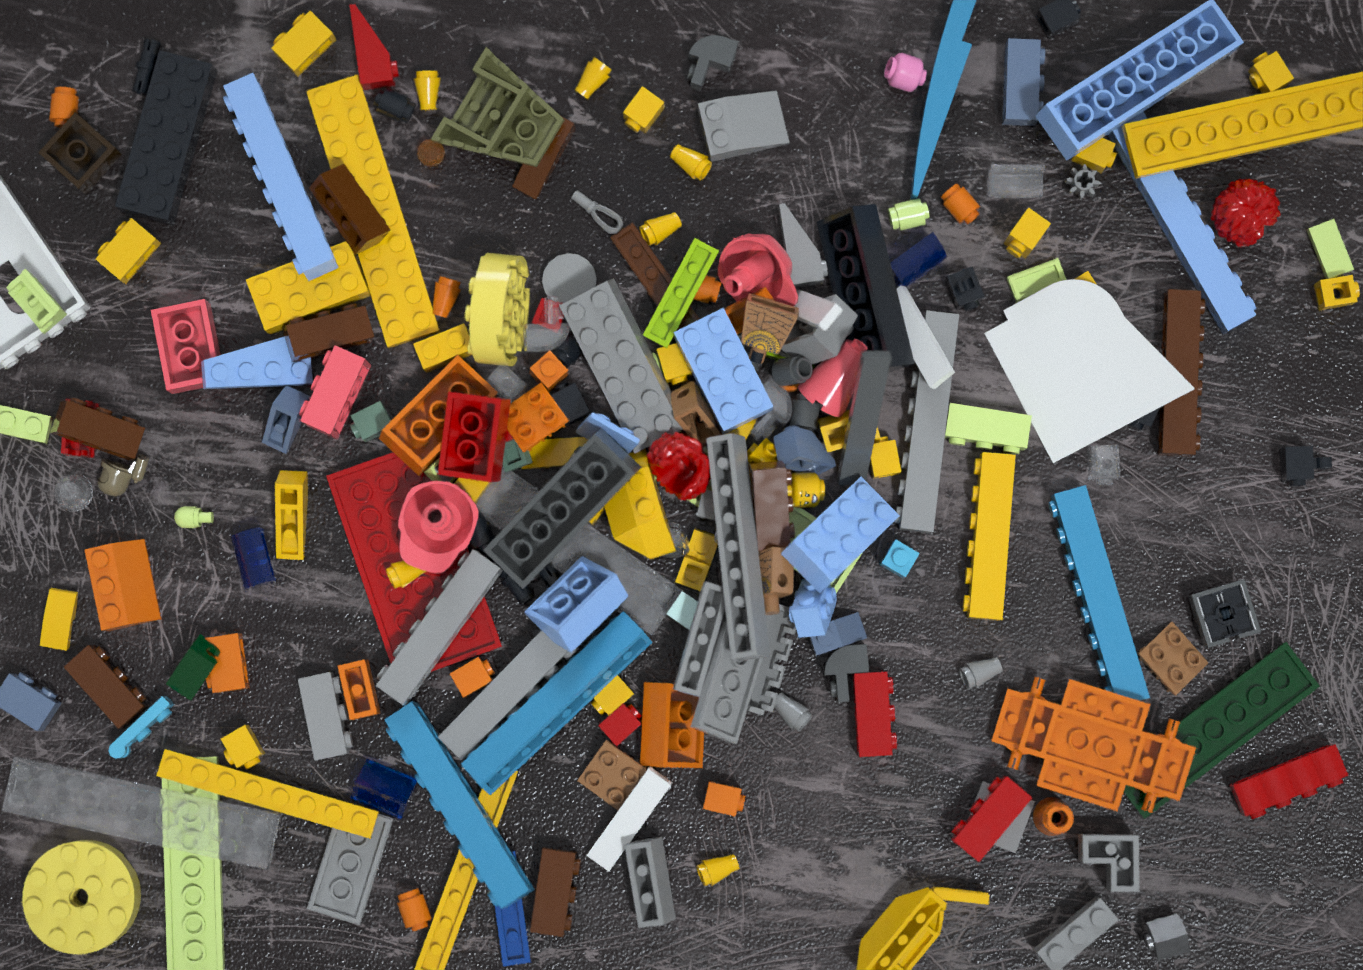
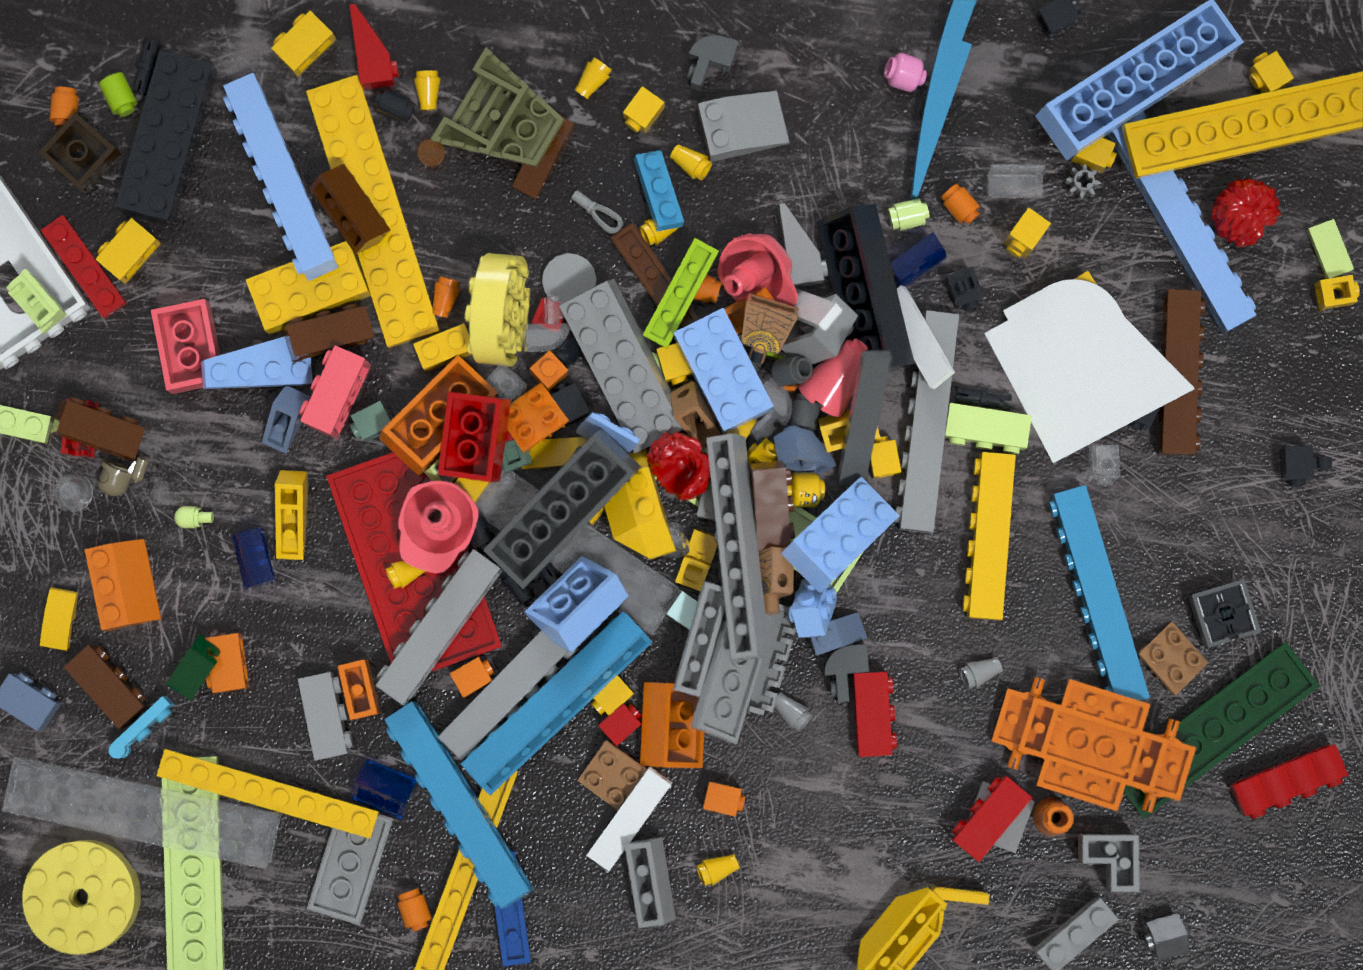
(83, 266): none -> red plate
(118, 94): none -> lime brick
(242, 748): yellow brick -> none
(555, 892): reddish brown brick -> none
(658, 190): none -> dark azure plate
(899, 559): medium azure brick -> none
(983, 398): none -> black pin
(1022, 81): sand blue brick -> none
(1035, 279): yellowish green tile -> none

